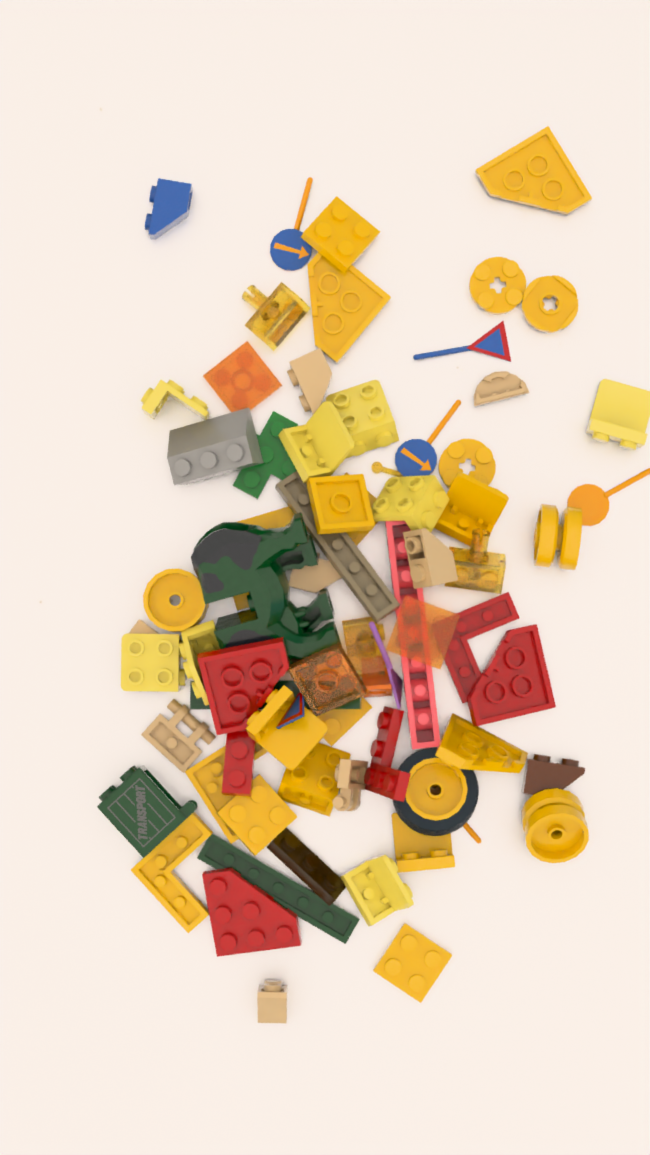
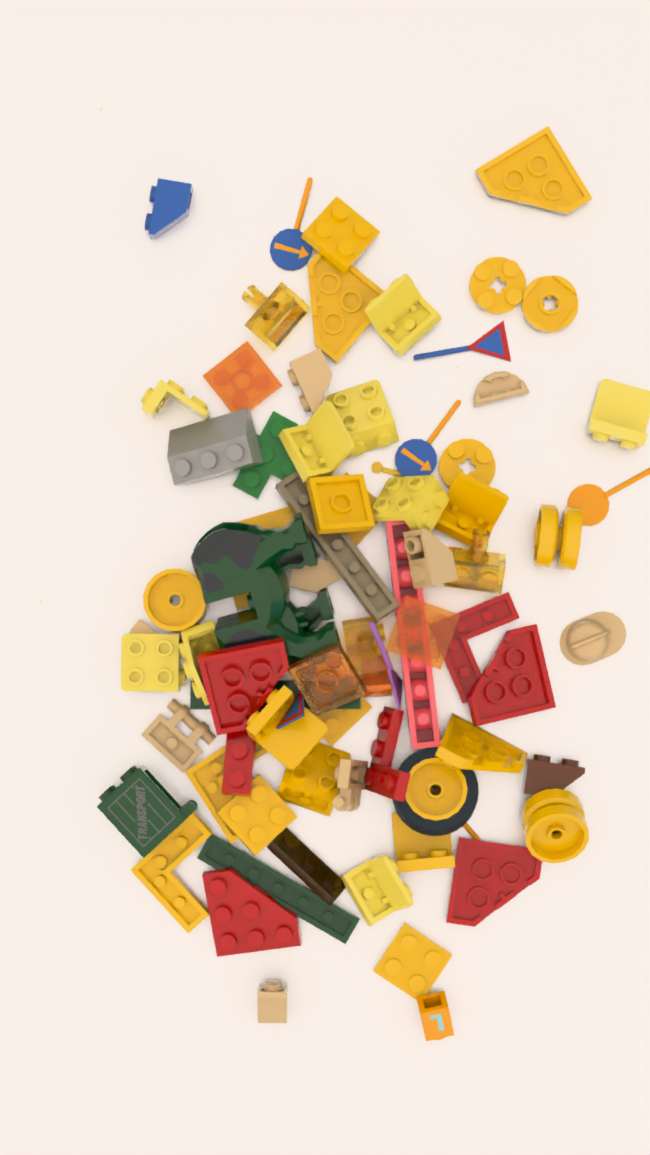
(401, 315): none -> light yellow bracket
(435, 1016): none -> light orange brick
(487, 878): none -> red plate
(592, 638): none -> tan piece

